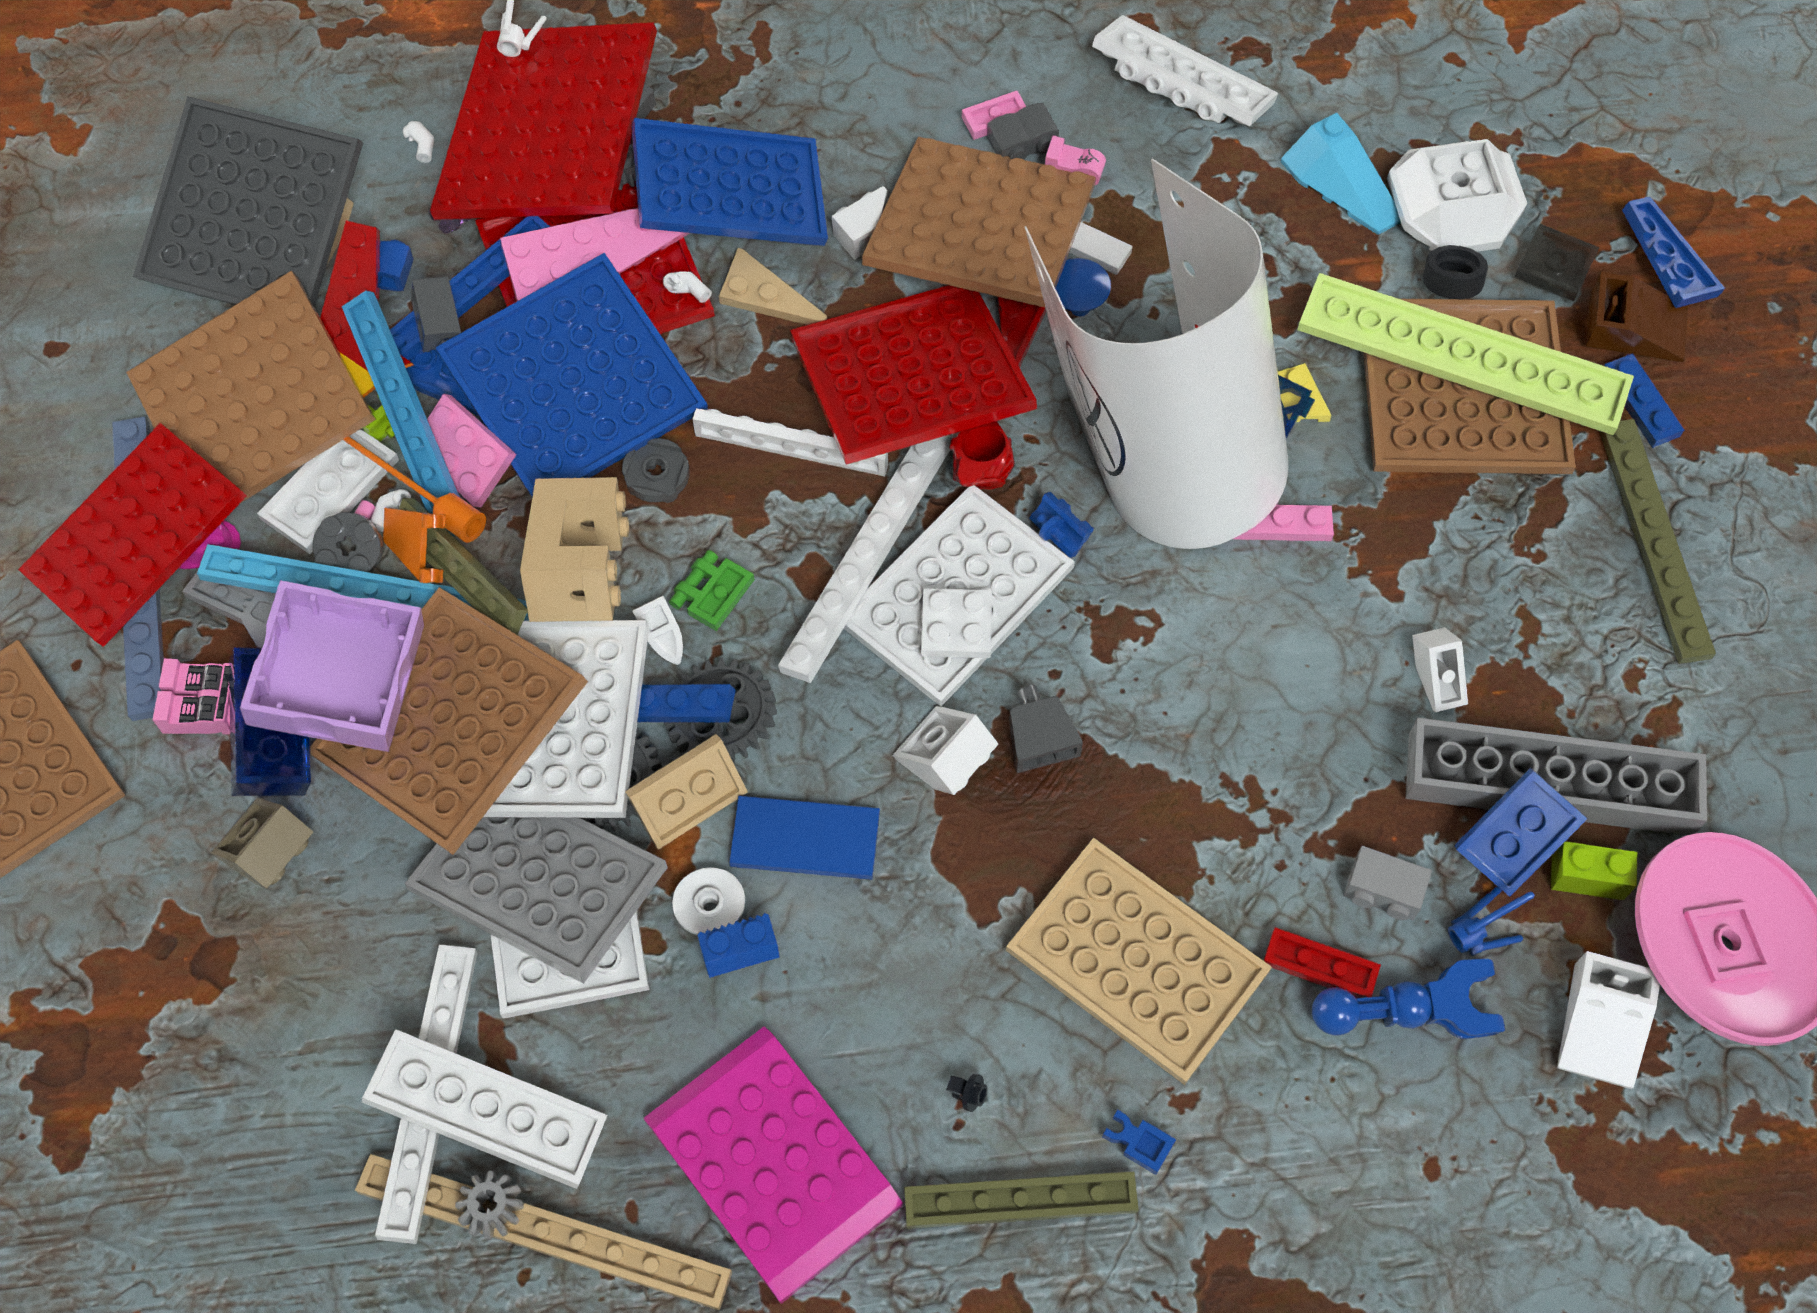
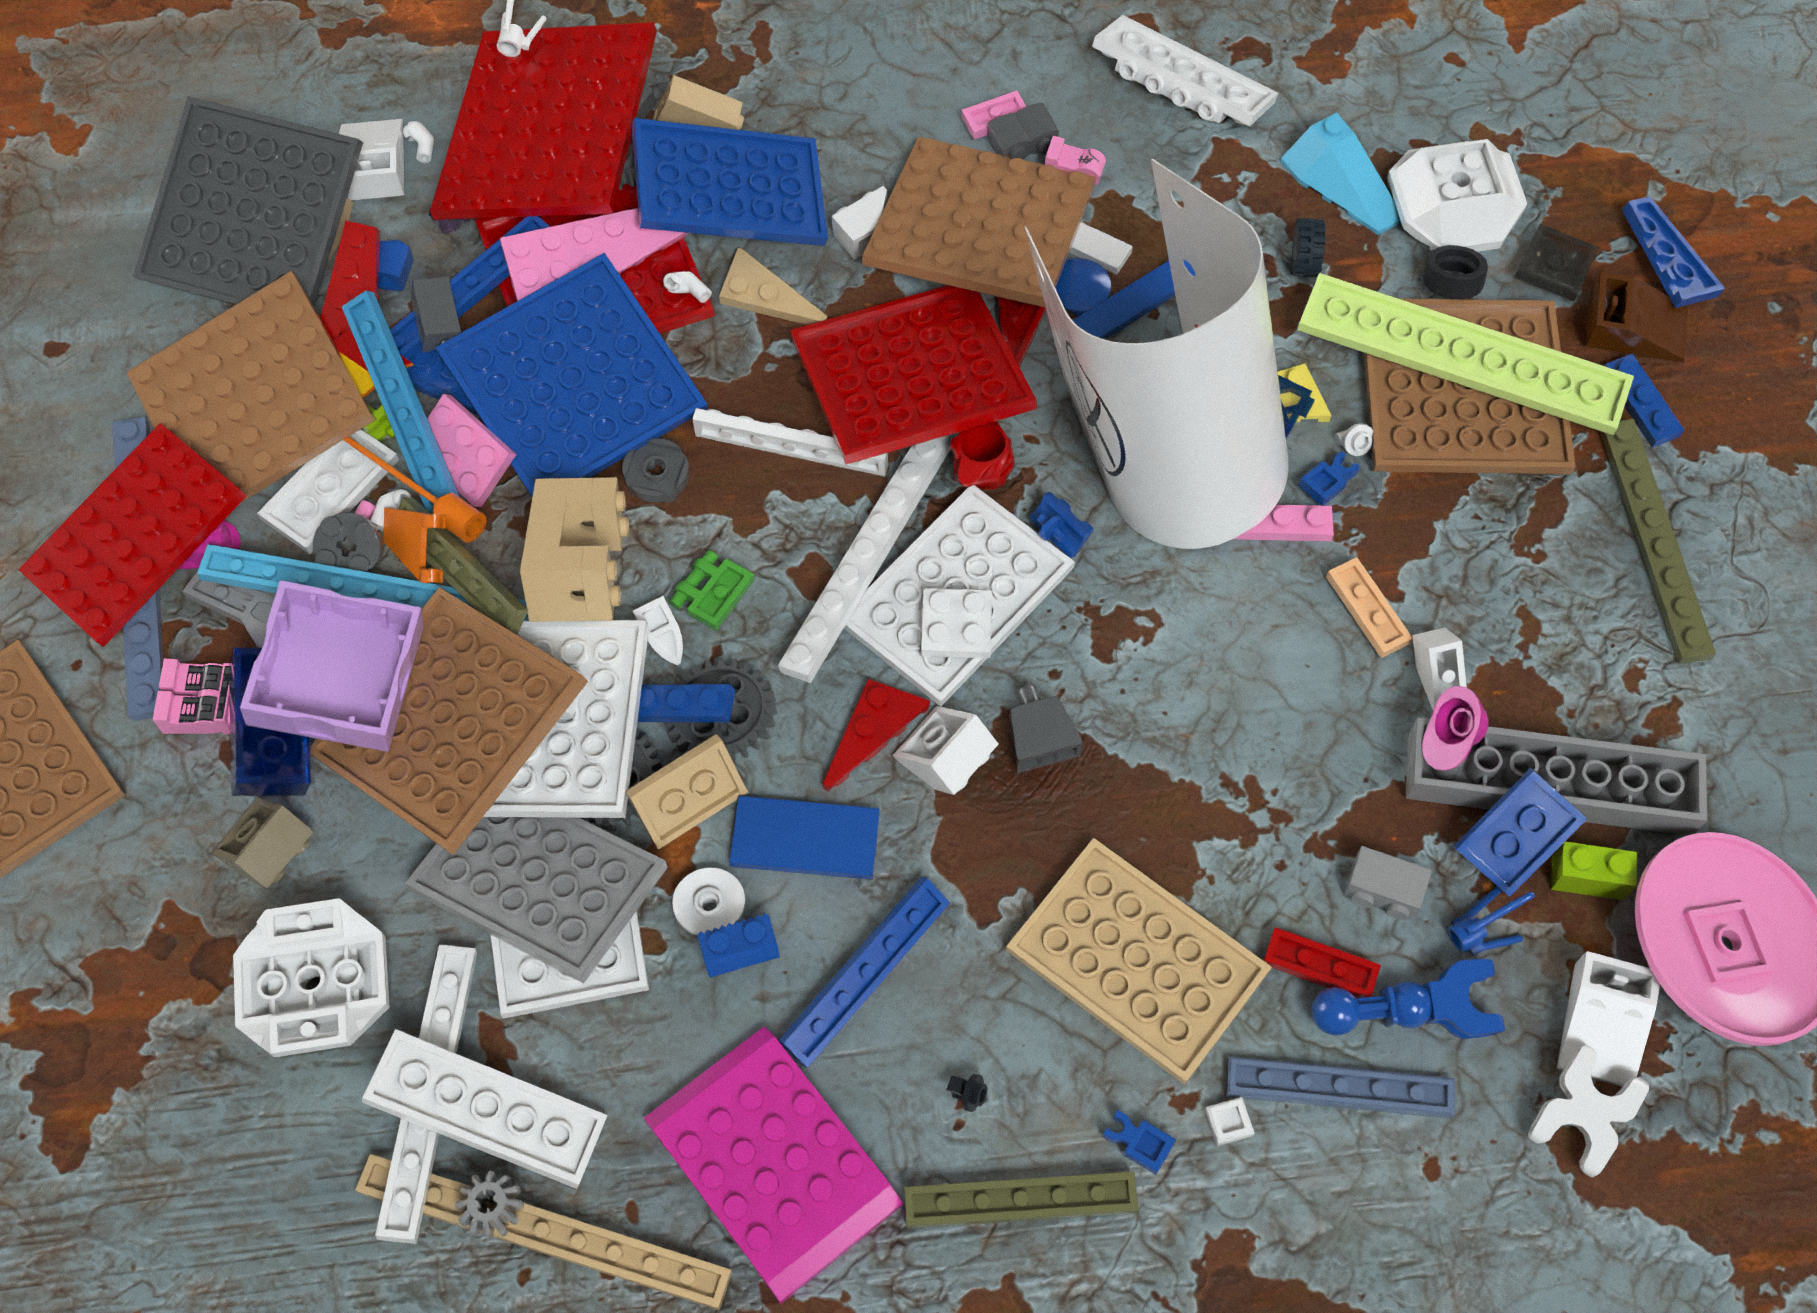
(291, 949): none -> white piece
(380, 161): none -> white slope
(697, 105): none -> tan slope
(863, 972): none -> blue plate
(877, 718): none -> red wing
(1130, 303): none -> blue tile
(1229, 1121): none -> white tile
(1308, 247): none -> black wheel
(1328, 481): none -> blue plate
(1340, 1087): none -> sand blue tile
(1356, 439): none -> white plate
(1369, 607): none -> light nougat plate
(1454, 728): none -> piece
(1588, 1110): none -> white piece

